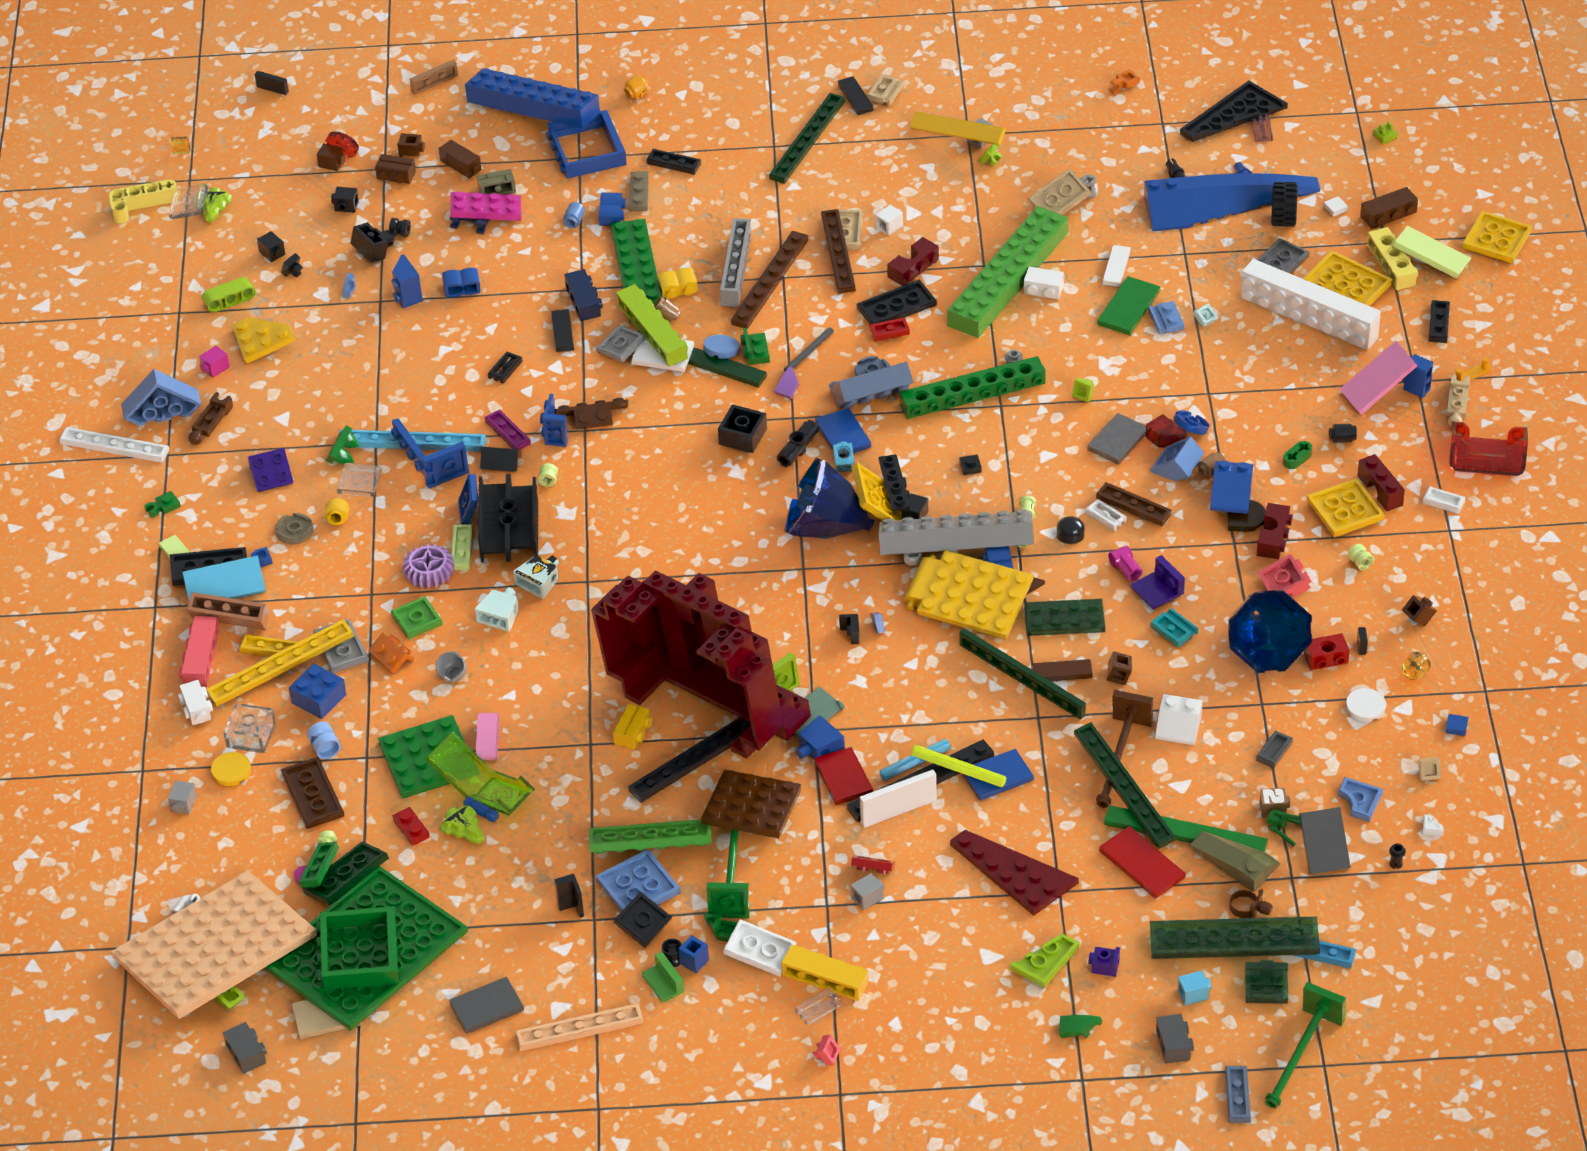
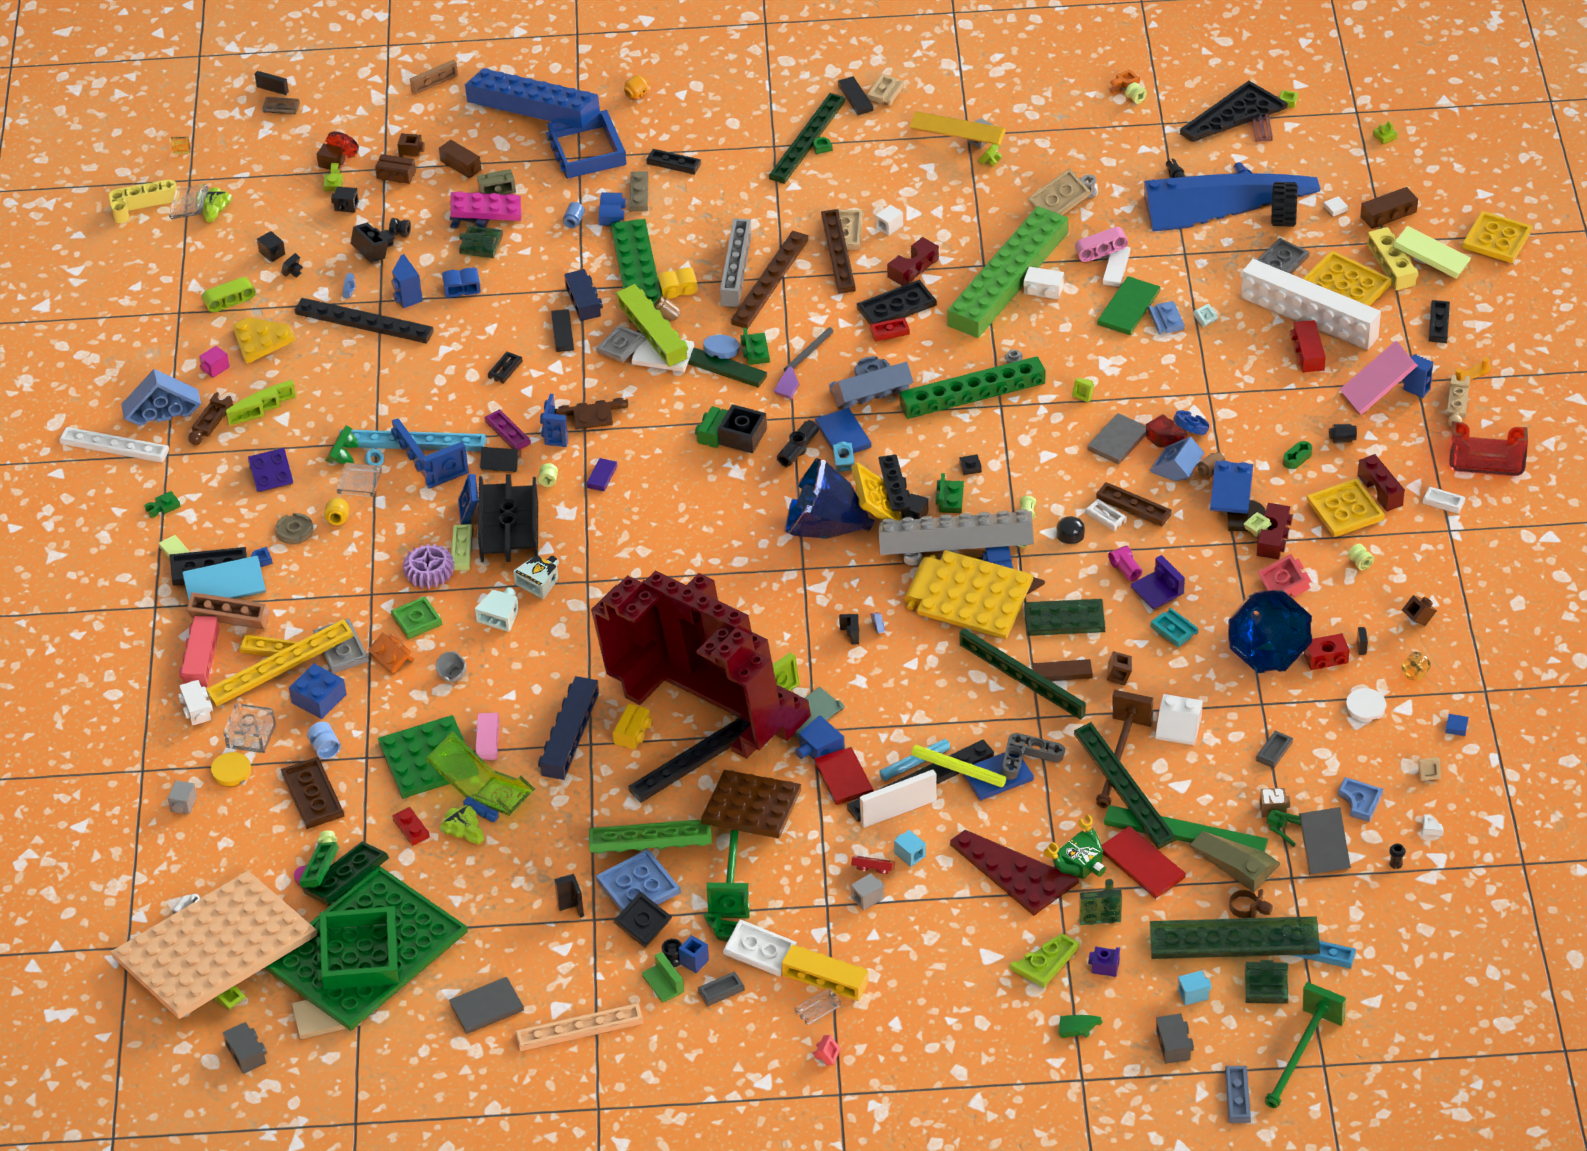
(261, 401): none -> lime slope
(280, 105): none -> clear smoke plate
(334, 179): none -> lime plate
(364, 320): none -> black plate
(374, 452): none -> medium azure piece
(480, 241): none -> clear green plate
(569, 728): none -> dark blue brick
(602, 474): none -> dark purple tile
(708, 430): none -> green brick
(721, 988): none -> dark grey tile
(822, 145): none -> green tile
(909, 848): none -> medium azure brick
(950, 496): none -> green bracket
(1020, 749): none -> dark grey beam
(1080, 854): none -> green torso
(1100, 906): none -> clear green plate
(1101, 244): none -> bright pink beam
(1136, 92): none -> yellowish green wheel
(1257, 523): none -> yellowish green tile
(1289, 97): none -> lime tile
(1308, 346): none -> red brick

